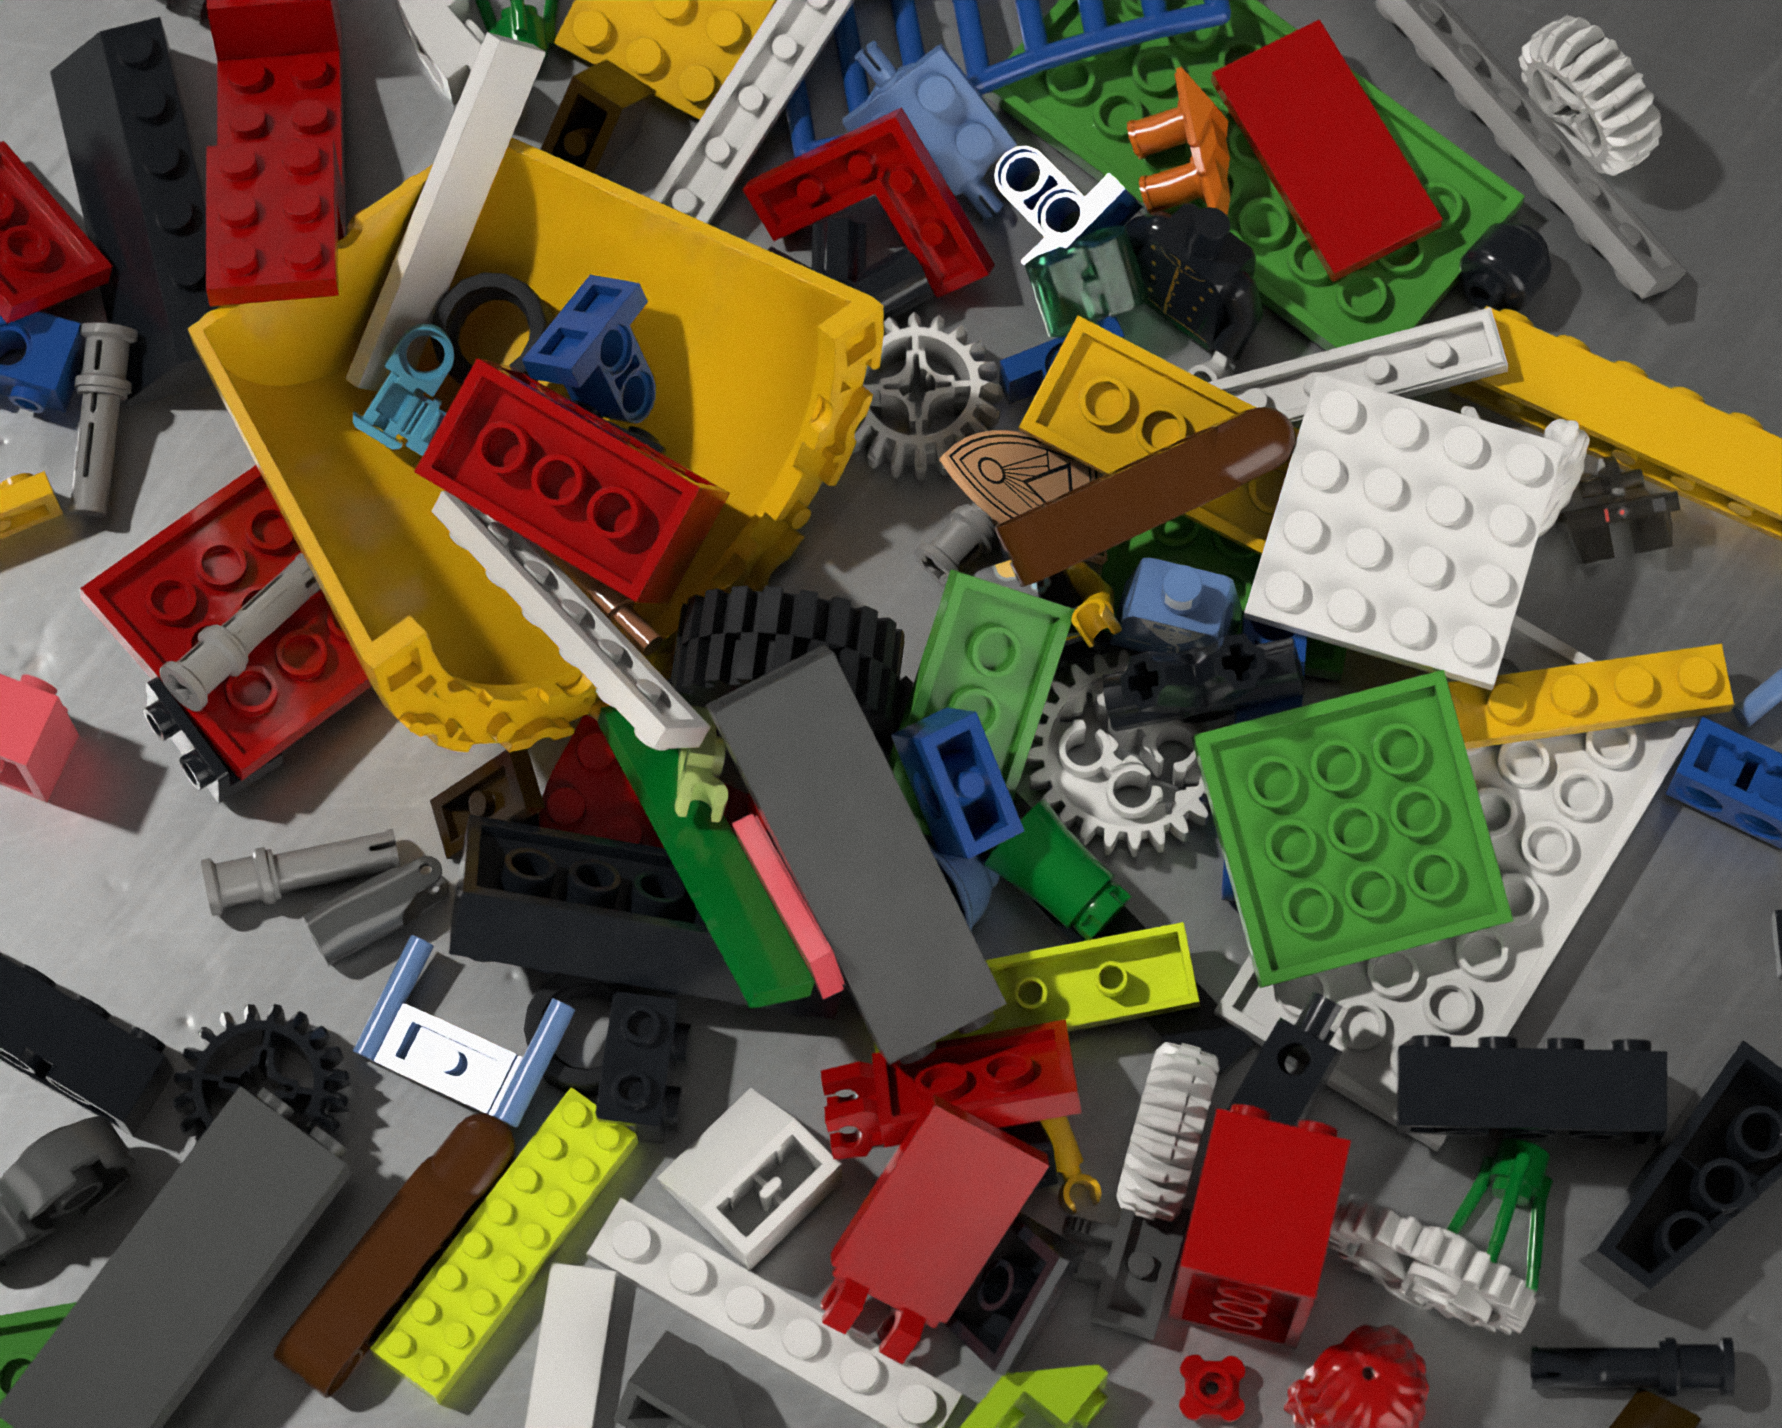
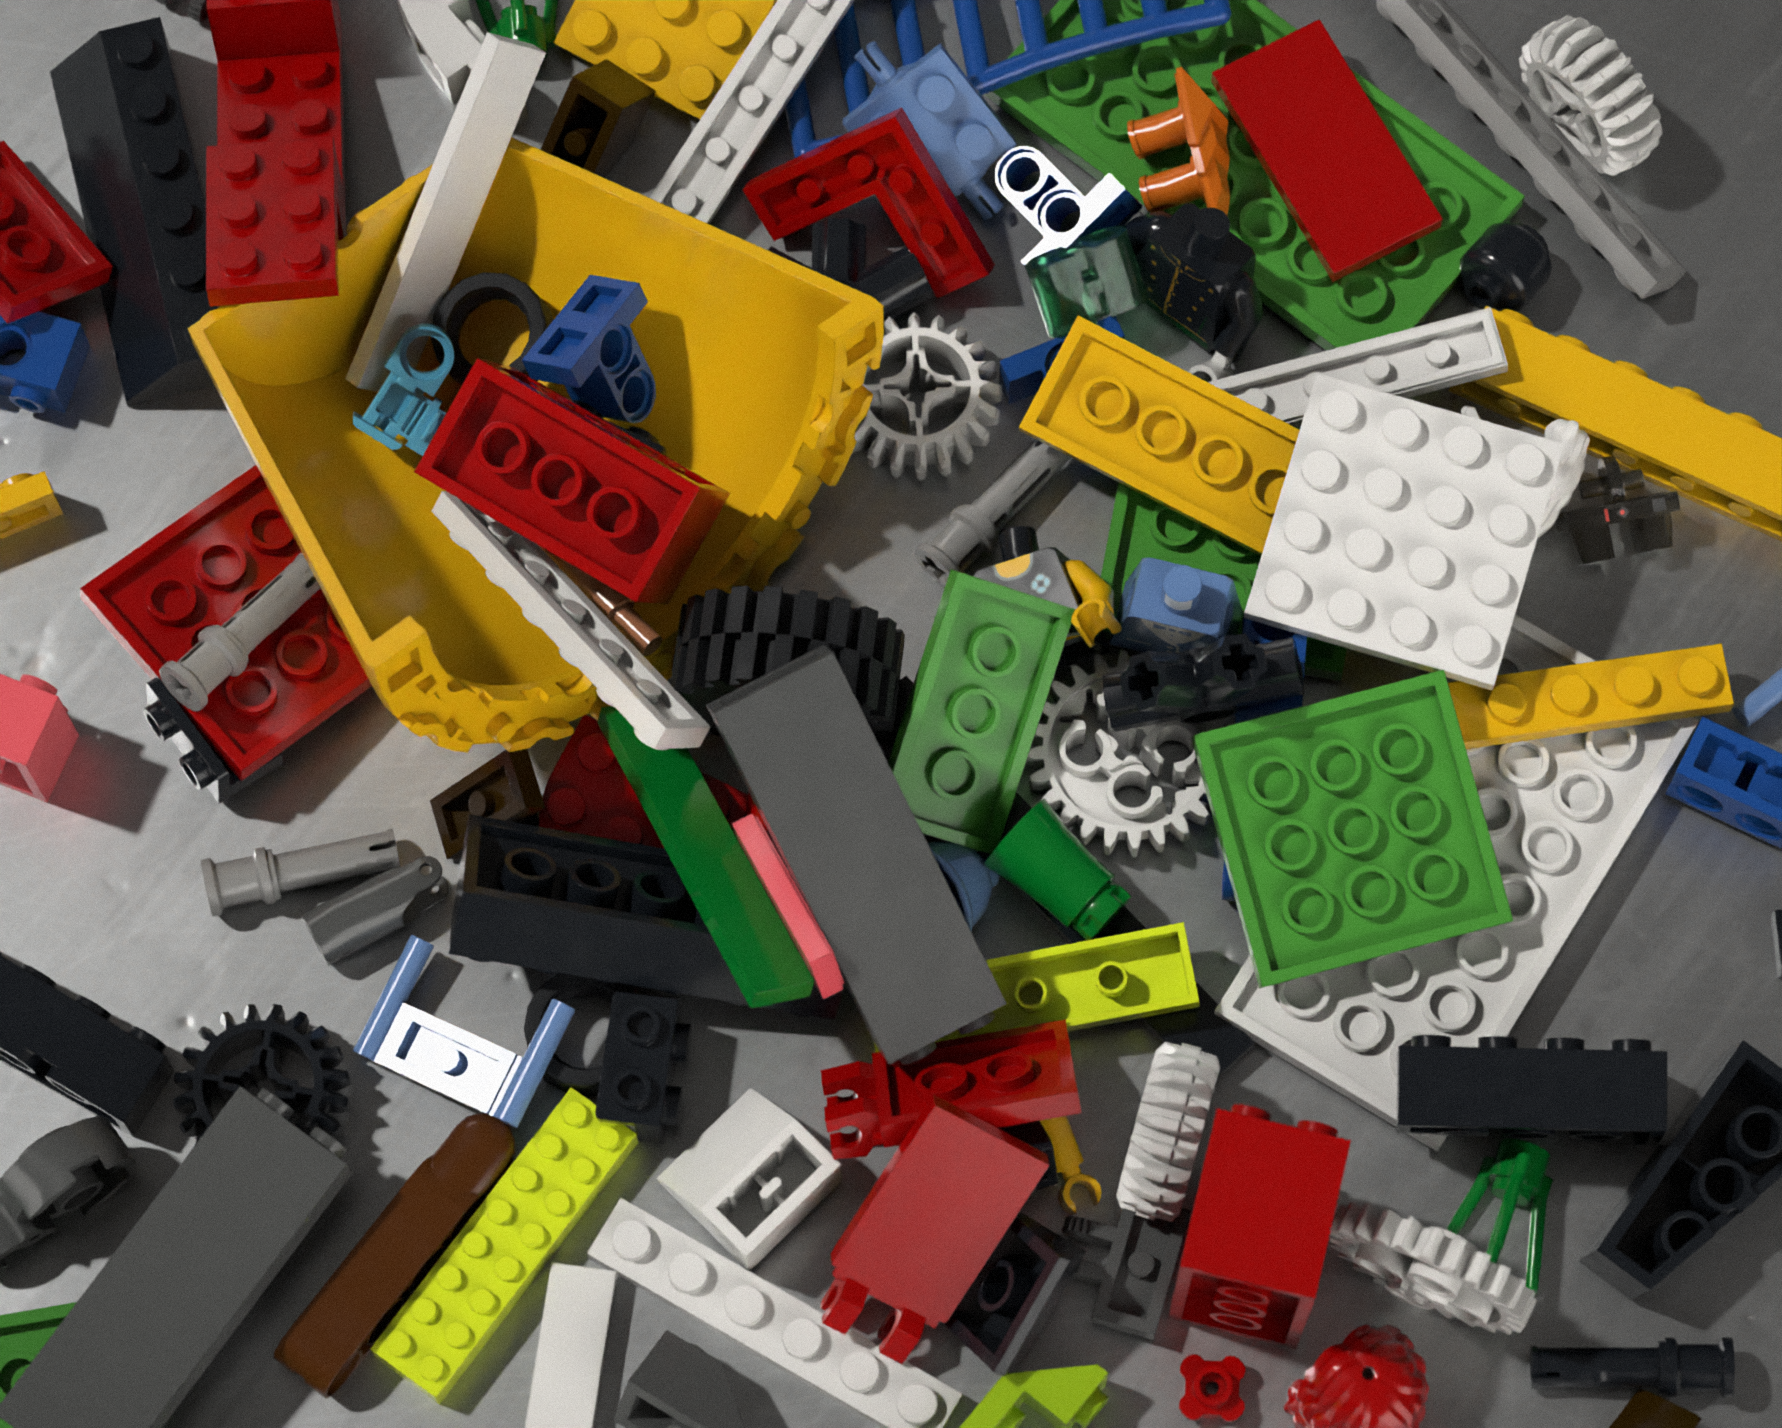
(102, 388): light grey pin -> none
(697, 772): yellowish green plate -> none
(957, 782): blue brick -> none
(1013, 473): light nougat shield -> none
(1146, 493): reddish brown piece -> none
(1268, 1081): black torso -> none

